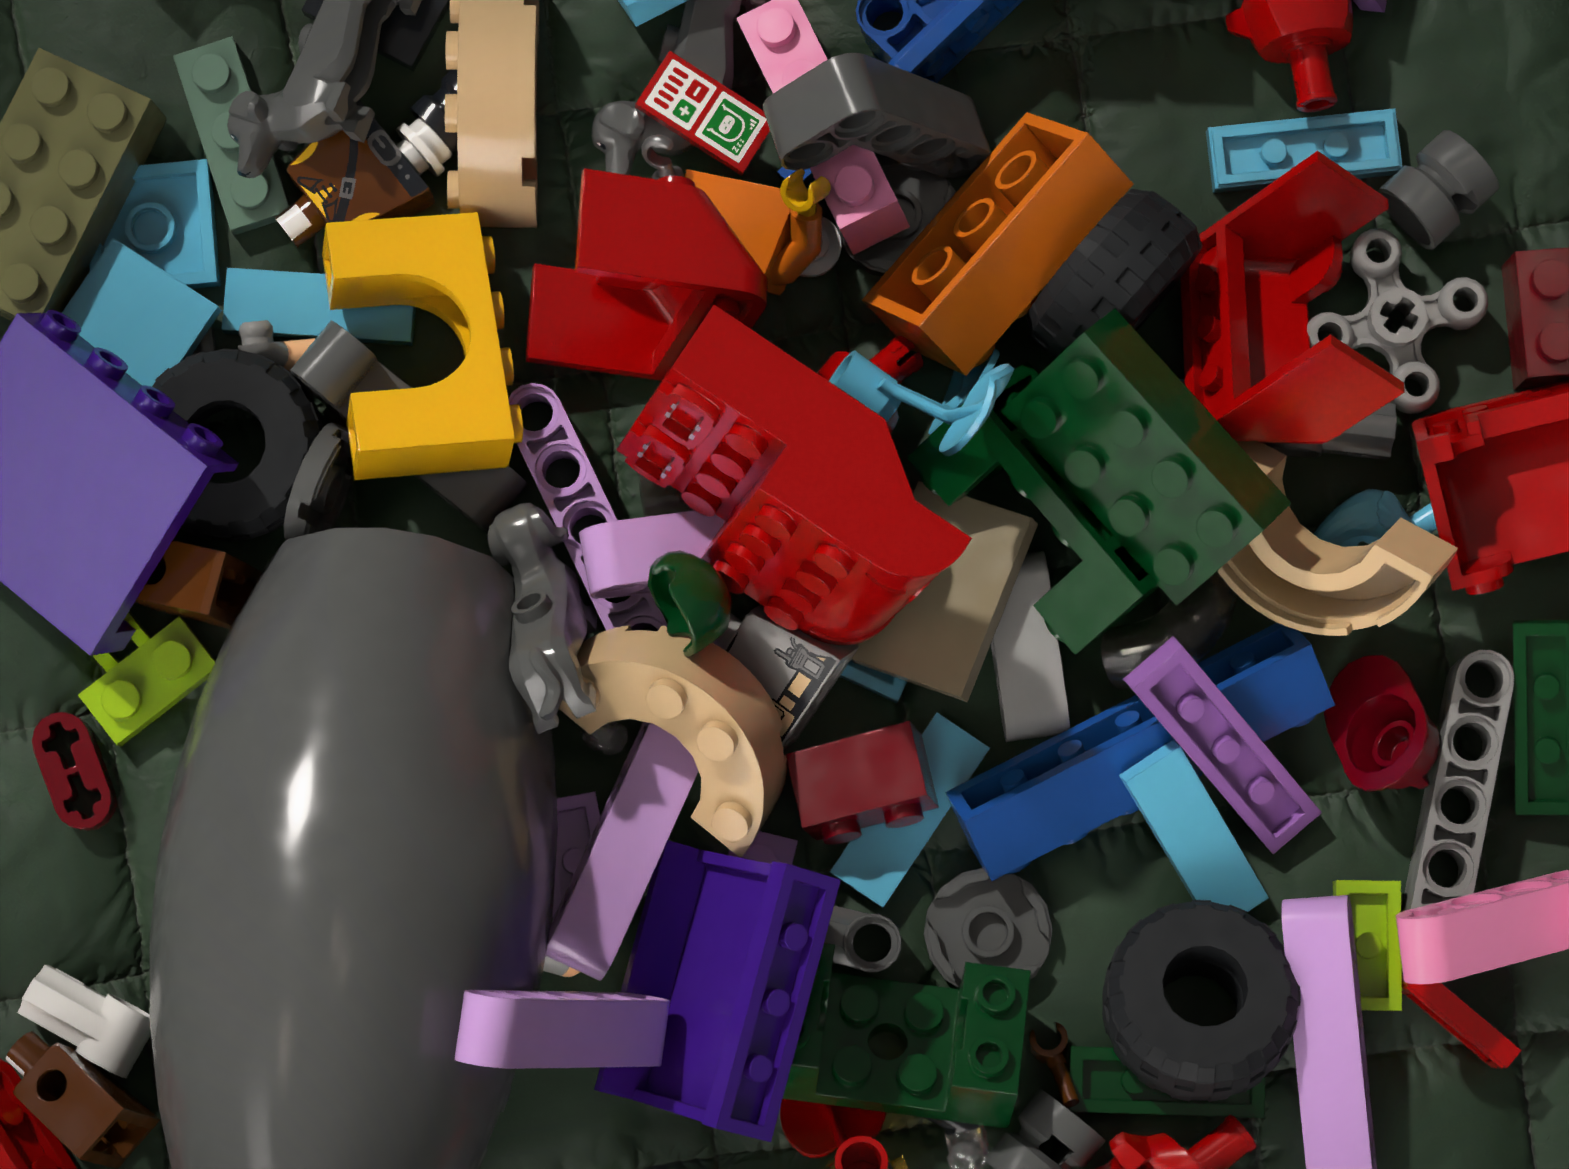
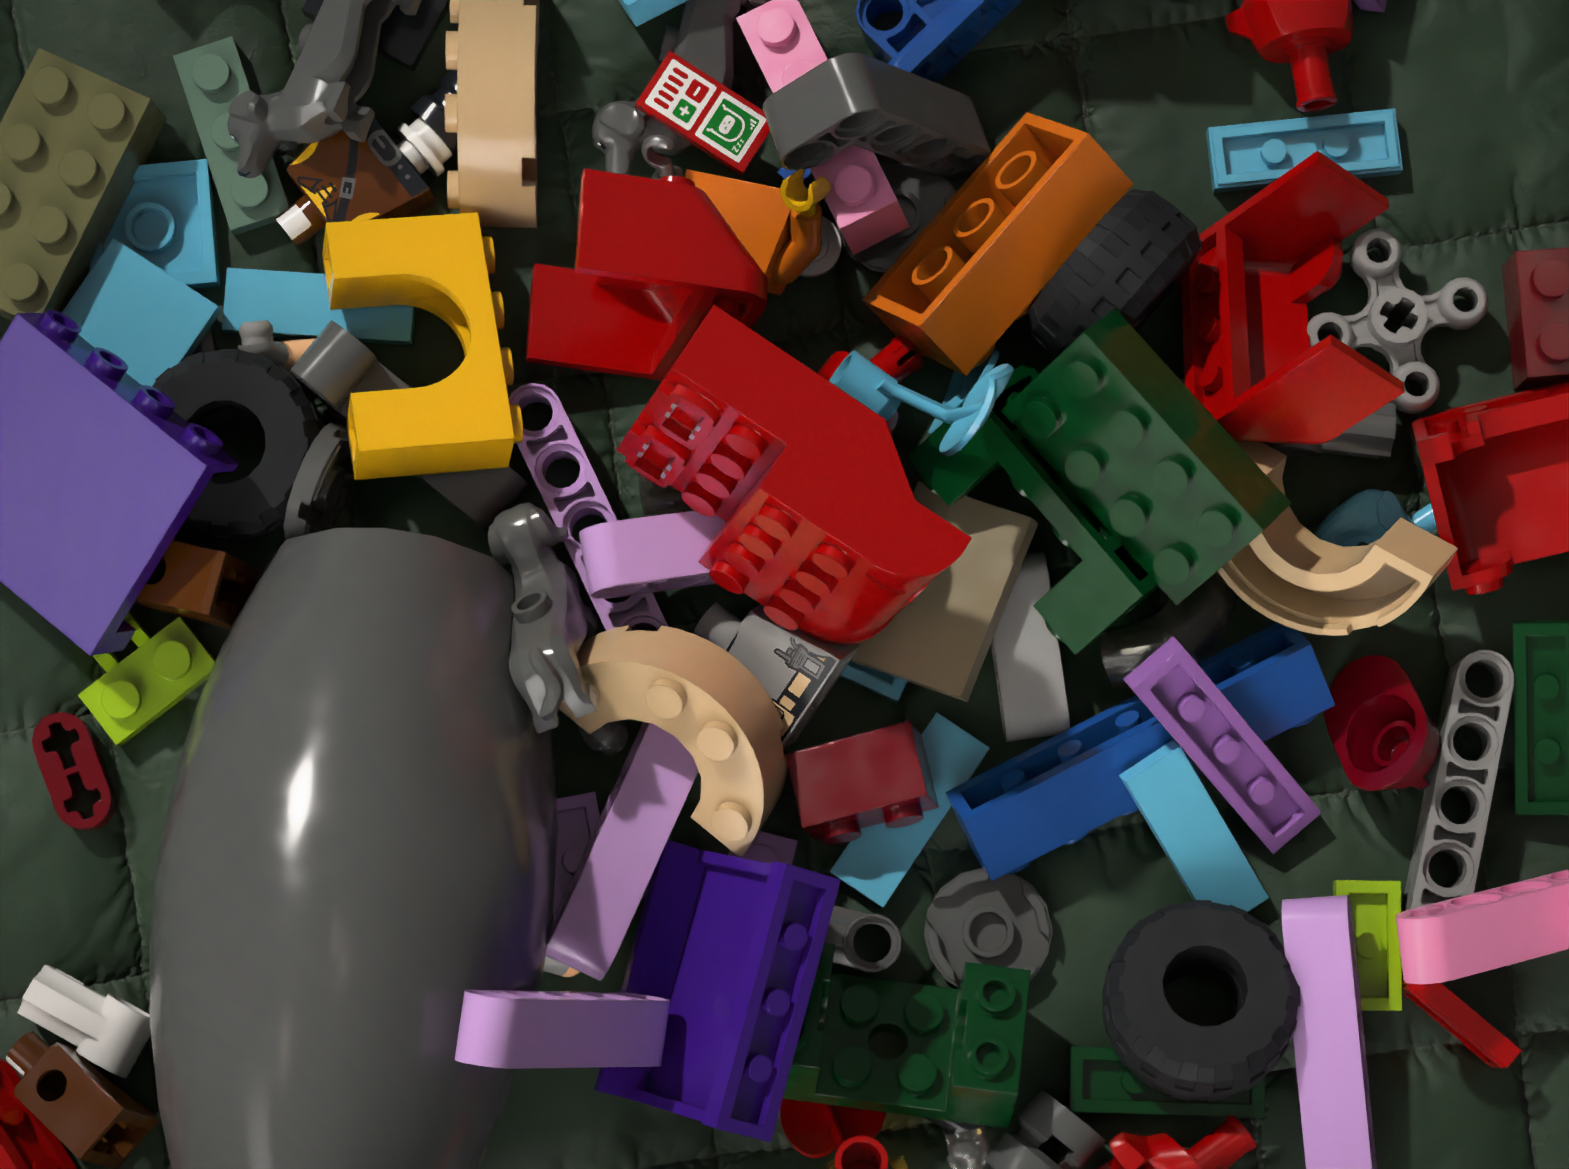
(691, 598): dark green hair -> none
(1057, 1065): reddish brown hand -> none
(1446, 182): dark grey wheel -> none

